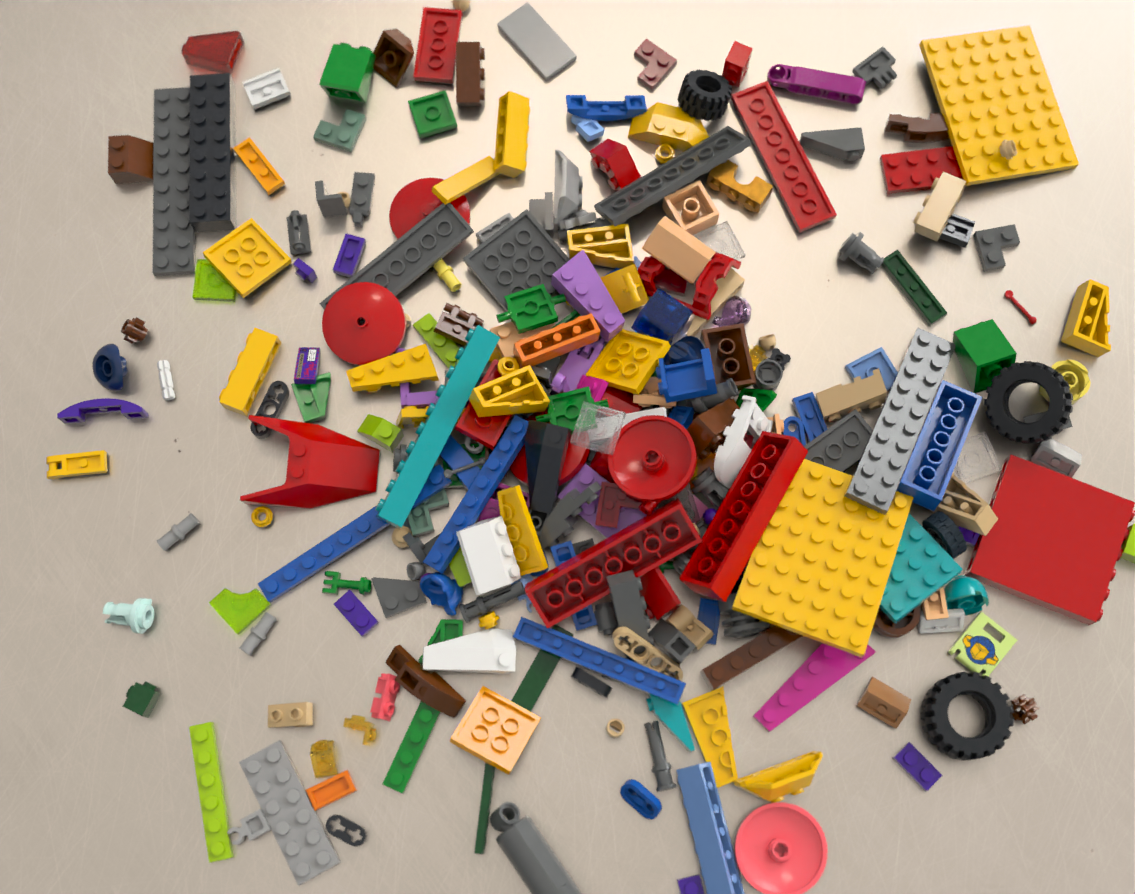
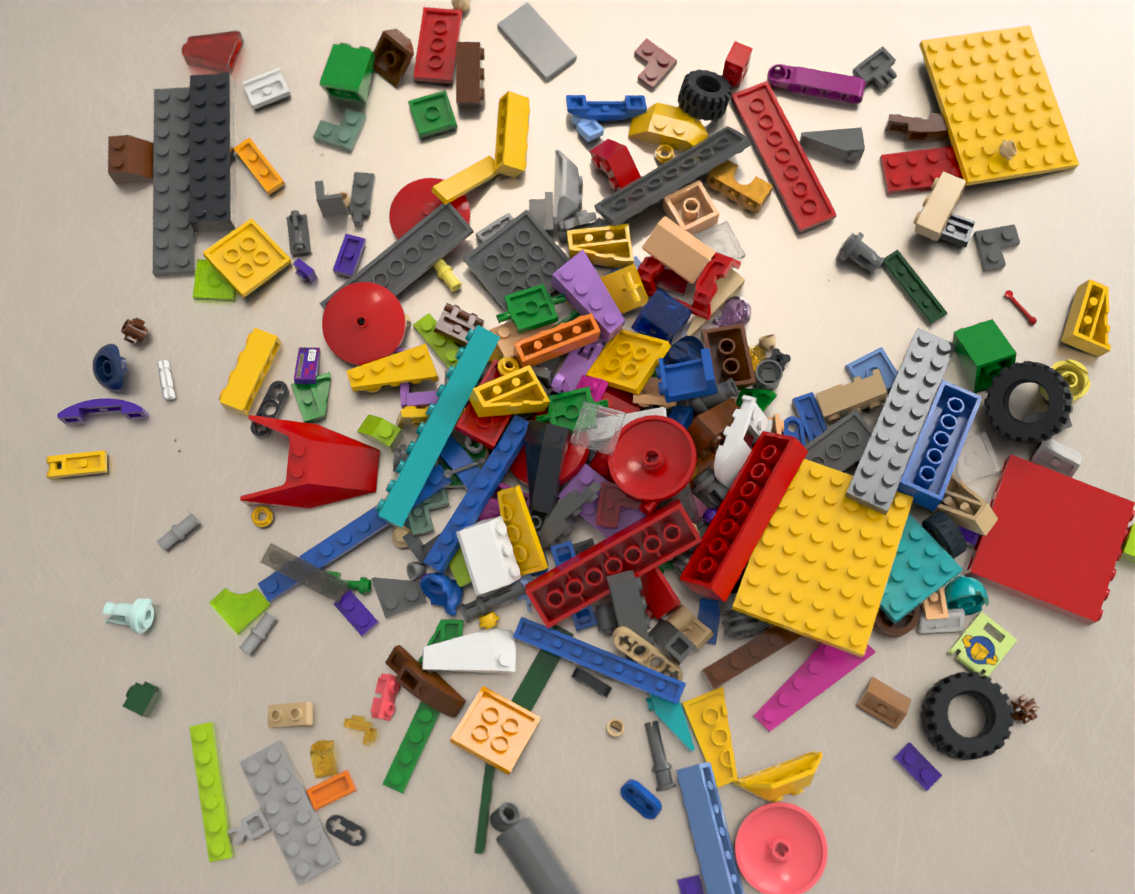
(304, 572): none -> clear smoke plate

